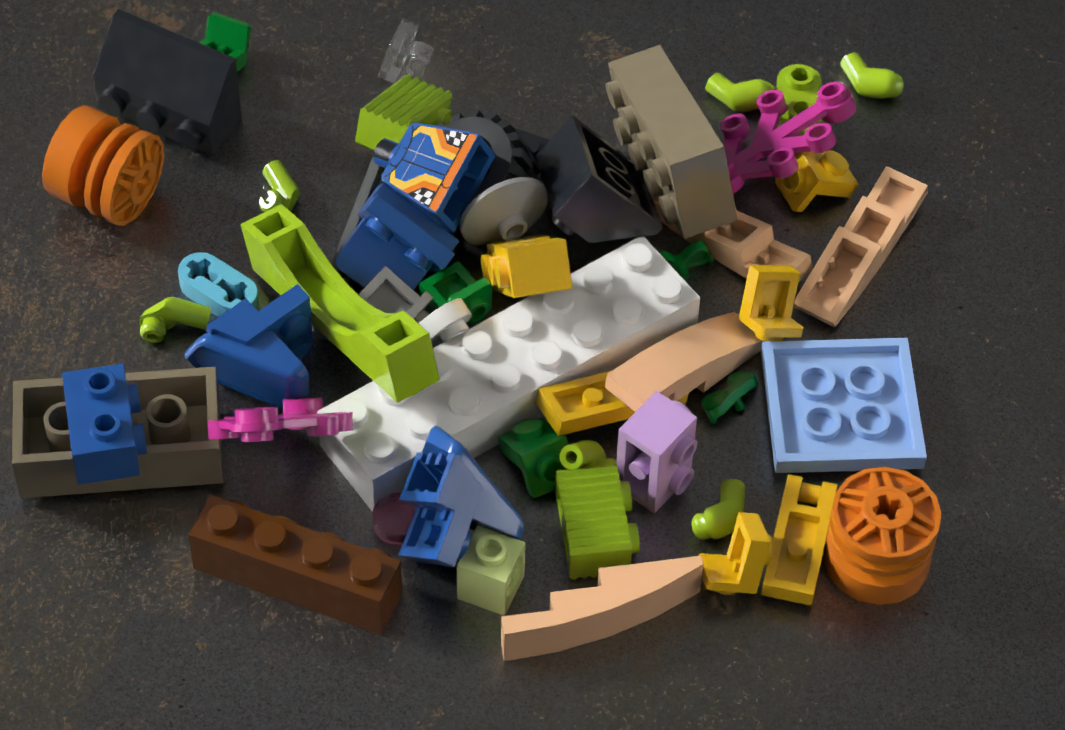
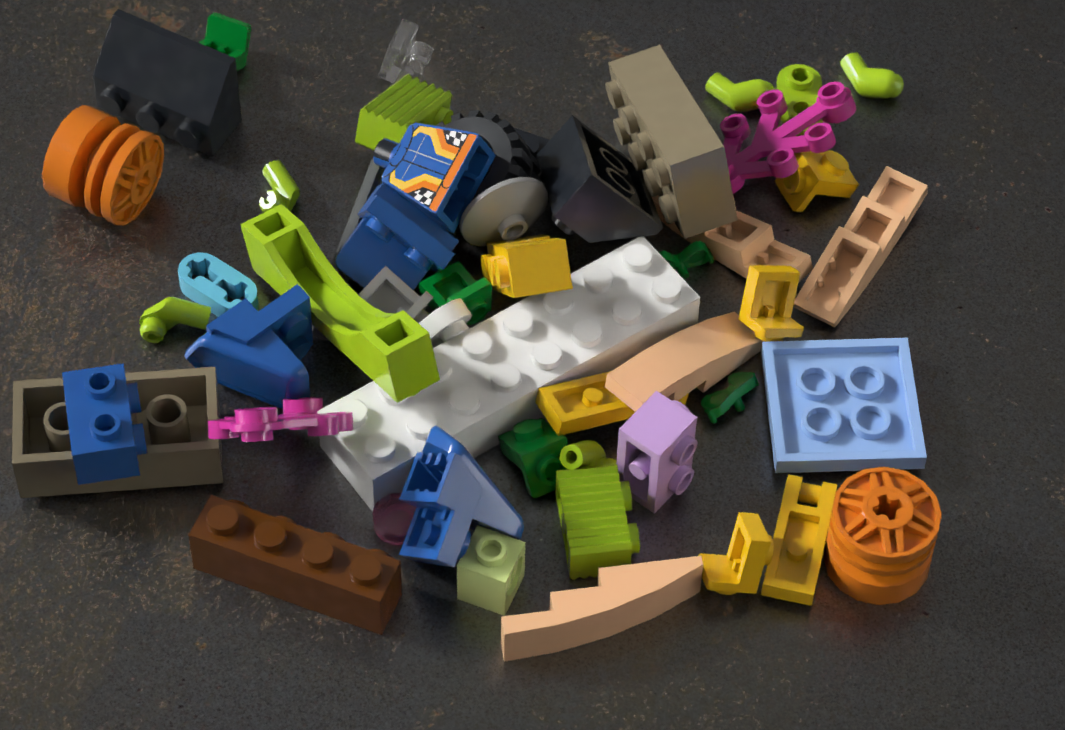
(720, 518): lime arm -> none

